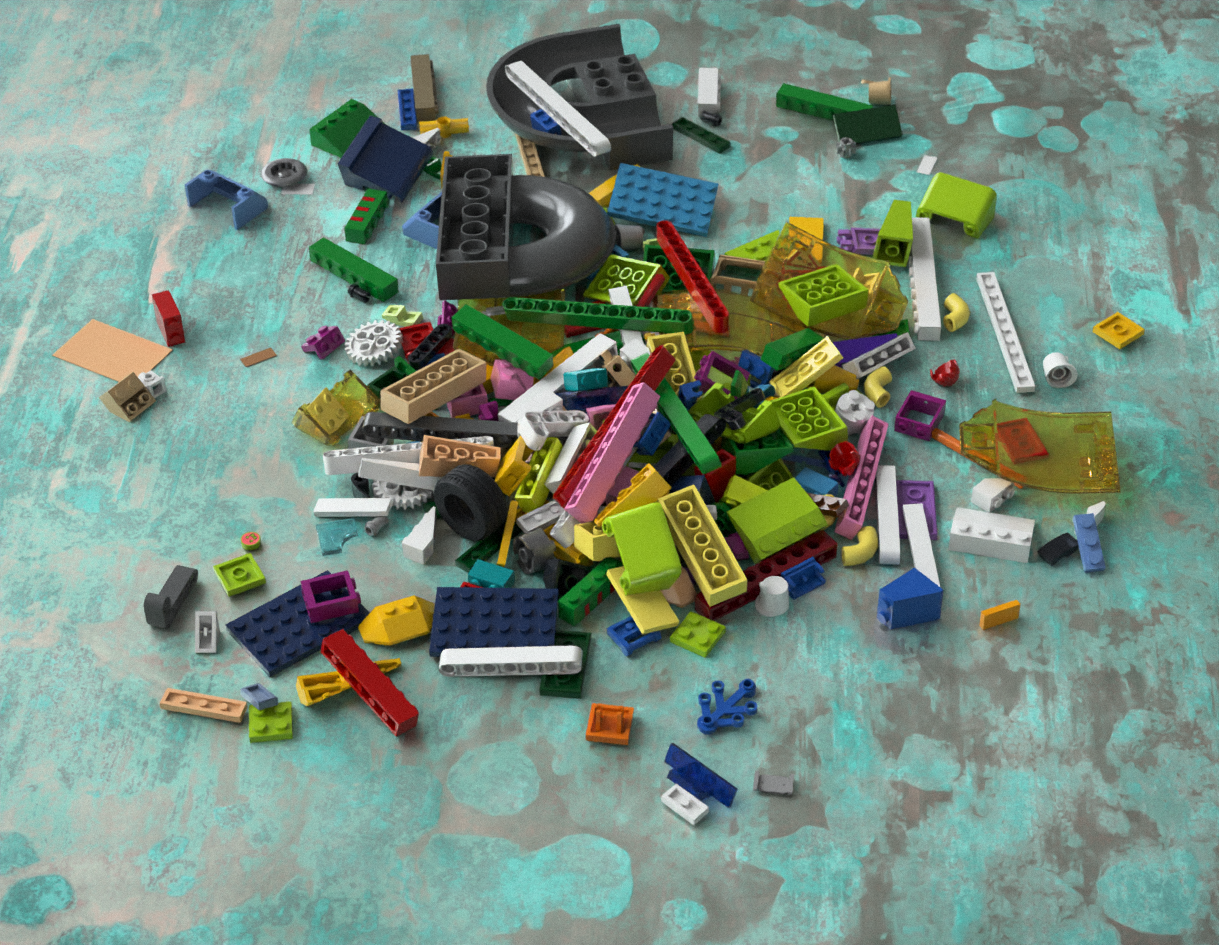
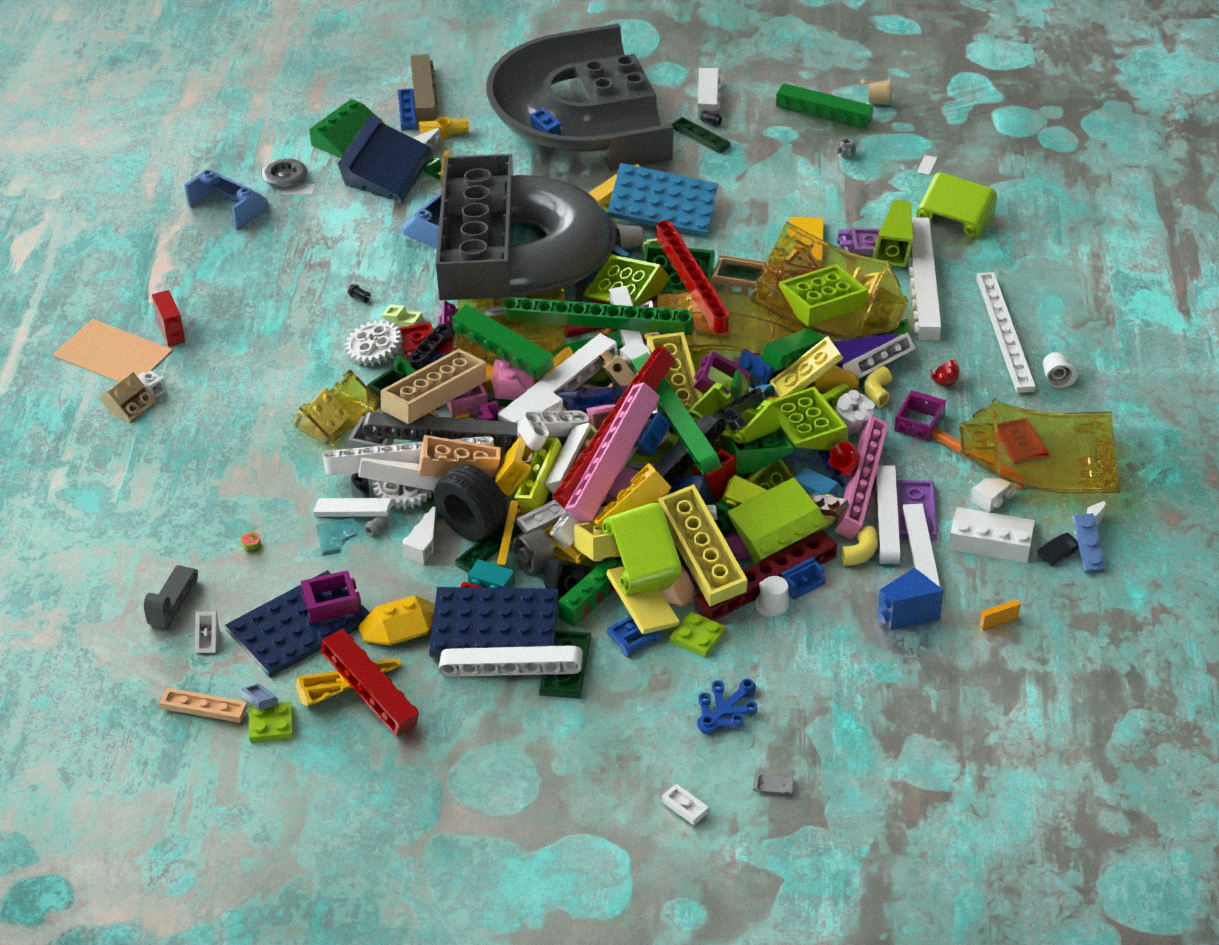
(239, 574): lime plate -> none
(258, 357): medium nougat sticker -> none
(324, 341): magenta bracket -> none
(353, 269): green brick -> none
(366, 216): green brick -> none
(529, 157): tan tile -> none
(558, 108): white beam -> none
(585, 379): teal brick -> none
(609, 724): orange plate -> none
(651, 291): red axle -> none
(689, 393): blue hinge -> none
(697, 777): clear blue bracket -> none
(756, 249): lime wing -> none
(868, 124): dark green tile -> none
(959, 312): light yellow cylinder -> none
(1118, 330): yellow plate -> none

